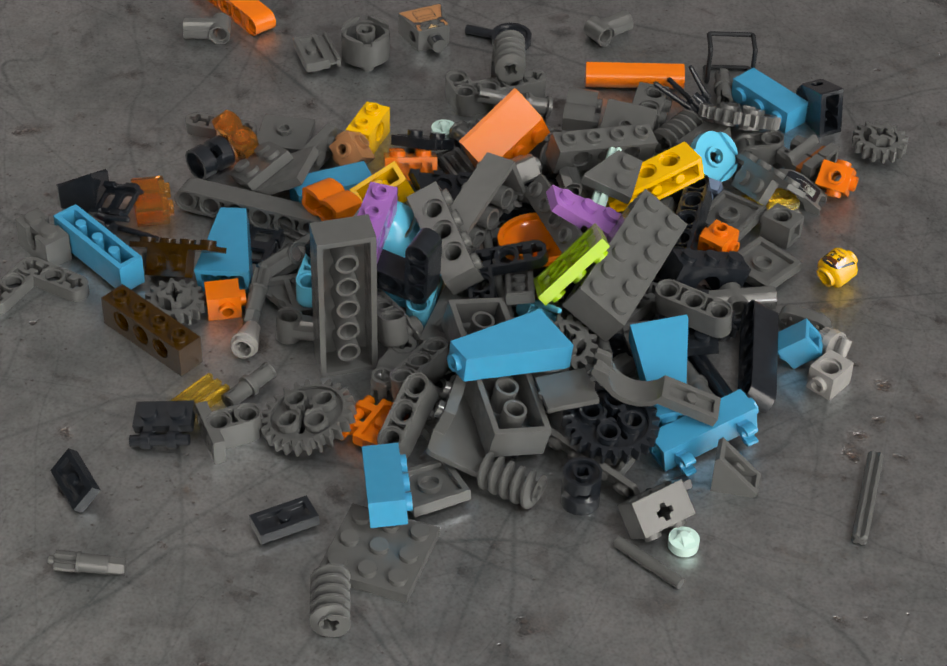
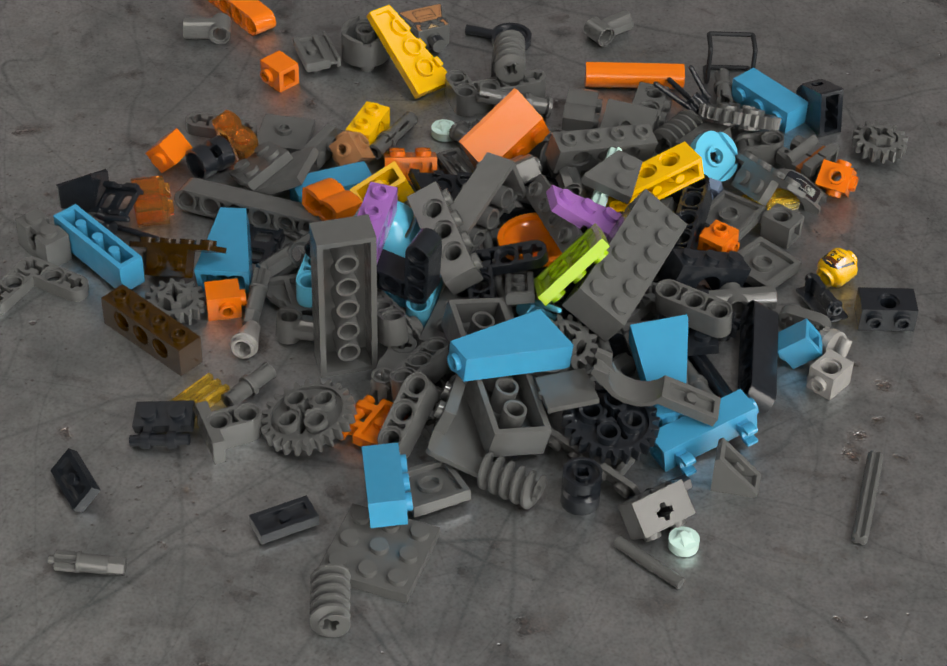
(168, 150): none -> orange brick
(279, 71): none -> orange brick
(405, 123): none -> dark grey pin
(414, 62): none -> yellow wing
(416, 139): black plate -> none
(821, 299): none -> black hinge
(886, 309): none -> black brick

